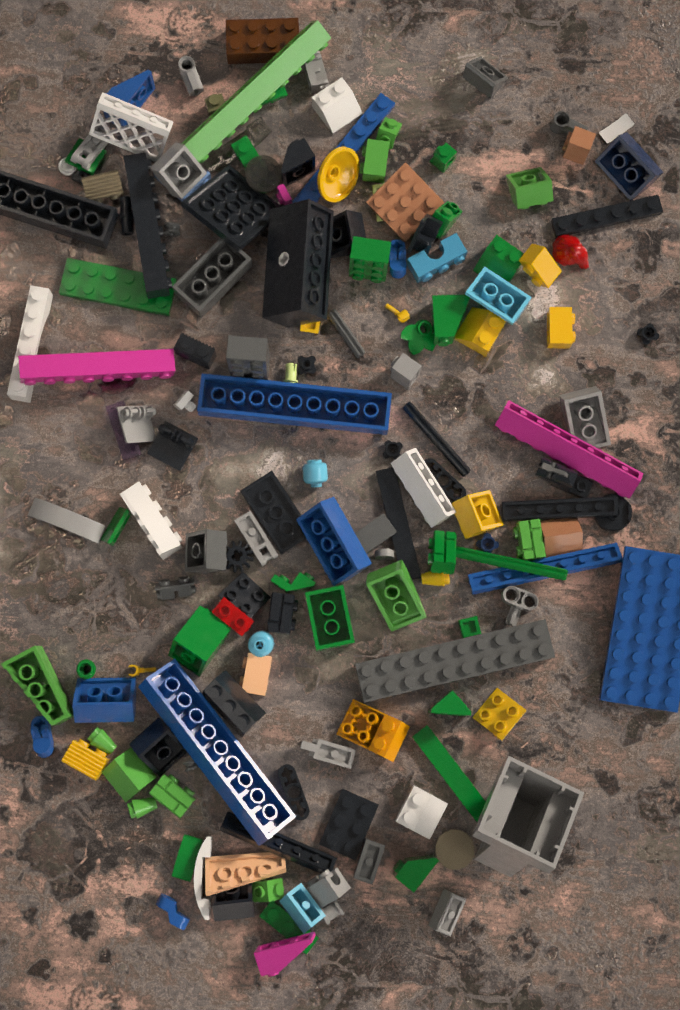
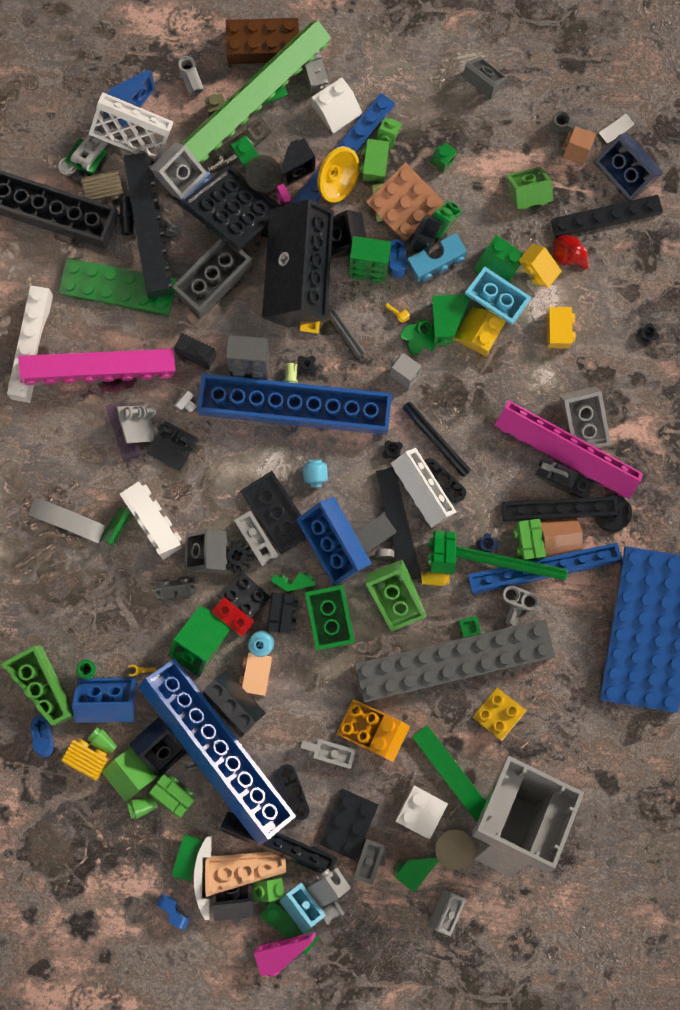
(450, 705): green slope -> none
(477, 514): yellow slope -> none

